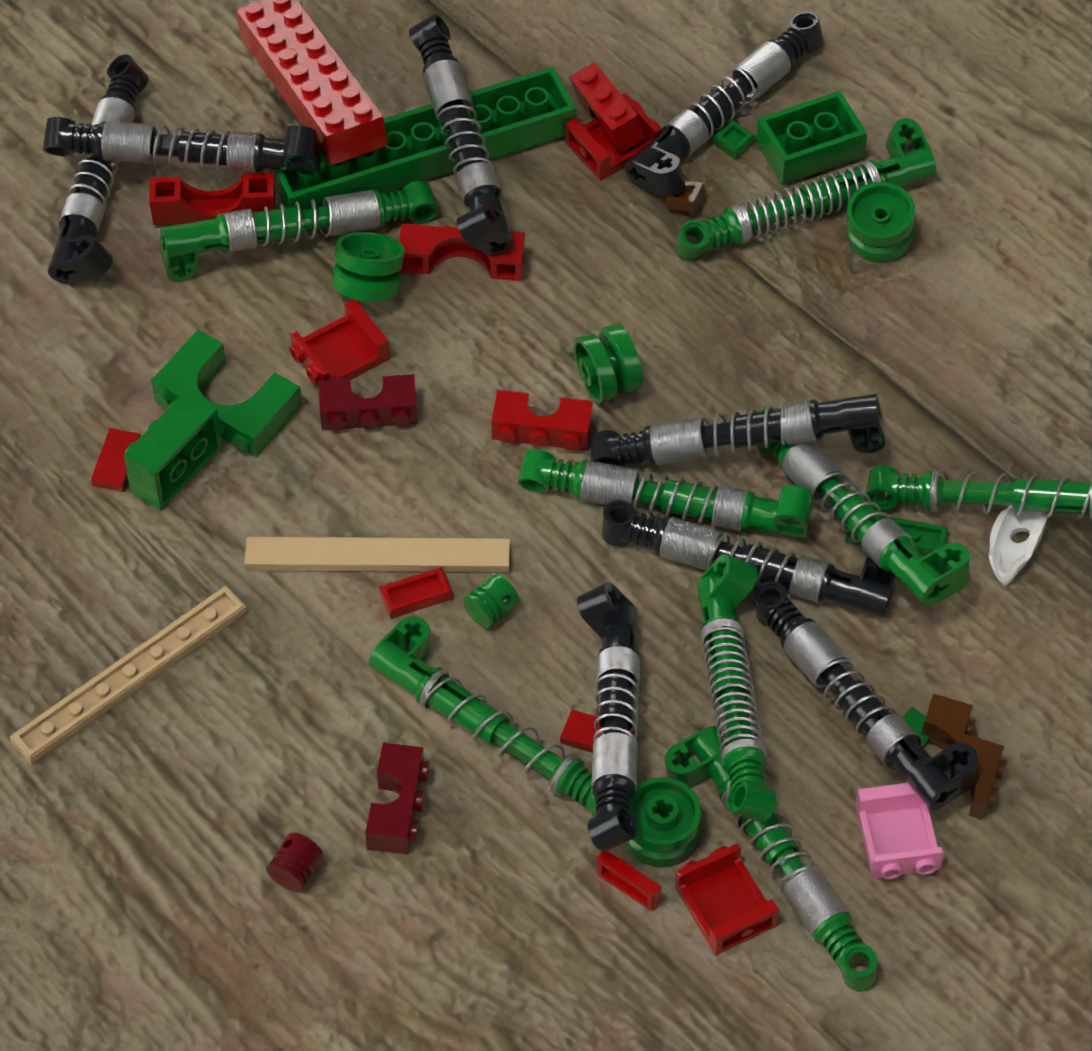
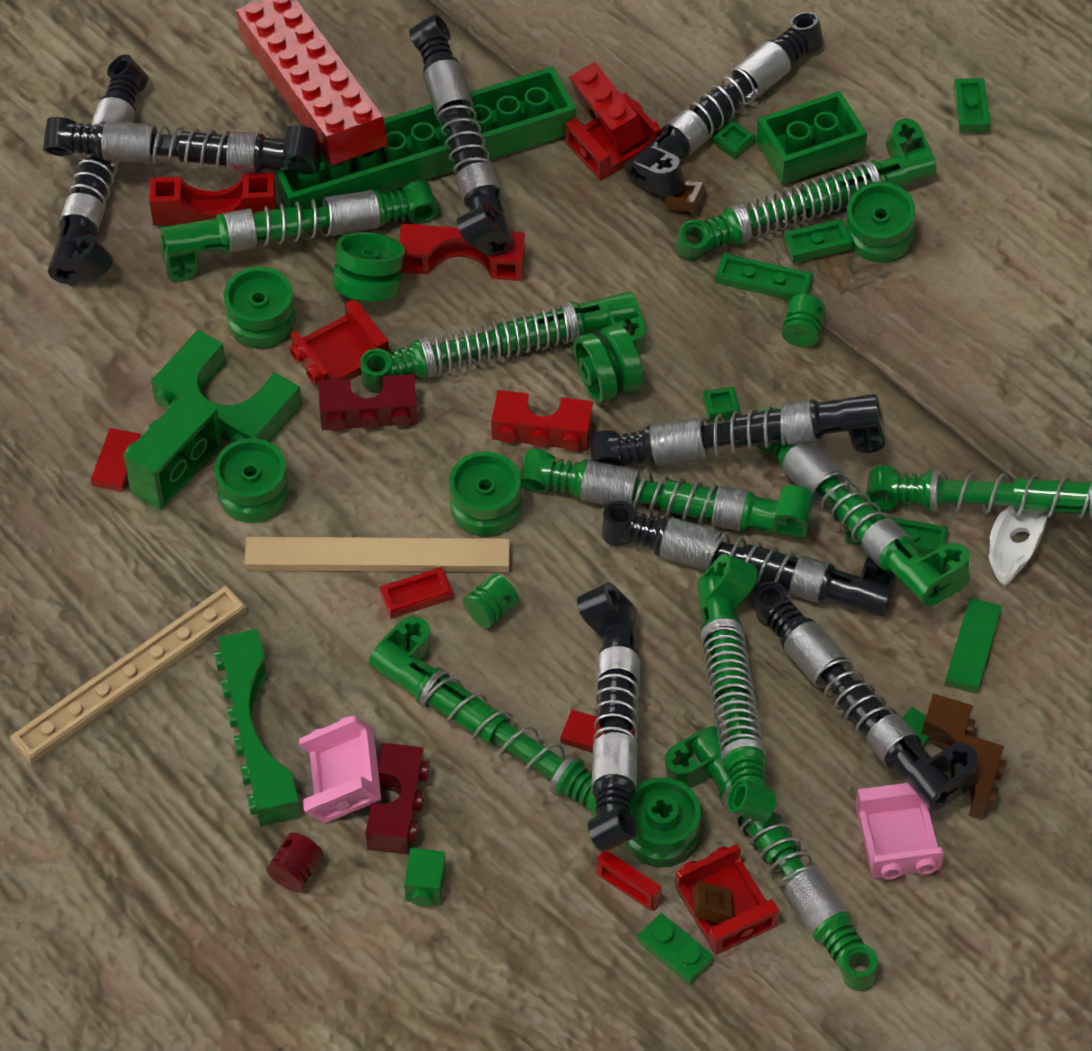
(251, 480): none -> green wheel
(259, 307): none -> green wheel
(271, 783): none -> green arch
(341, 769): none -> bright pink panel
(425, 877): none -> green brick
(485, 493): none -> green wheel
(506, 338): none -> green piece
(675, 948): none -> green plate
(711, 902): none -> reddish brown plate
(720, 401): none -> green tile
(762, 277): none -> green tile
(803, 320): none -> green piece
(817, 240): none -> green plate
(971, 105): none -> green plate
(973, 645): none -> green tile

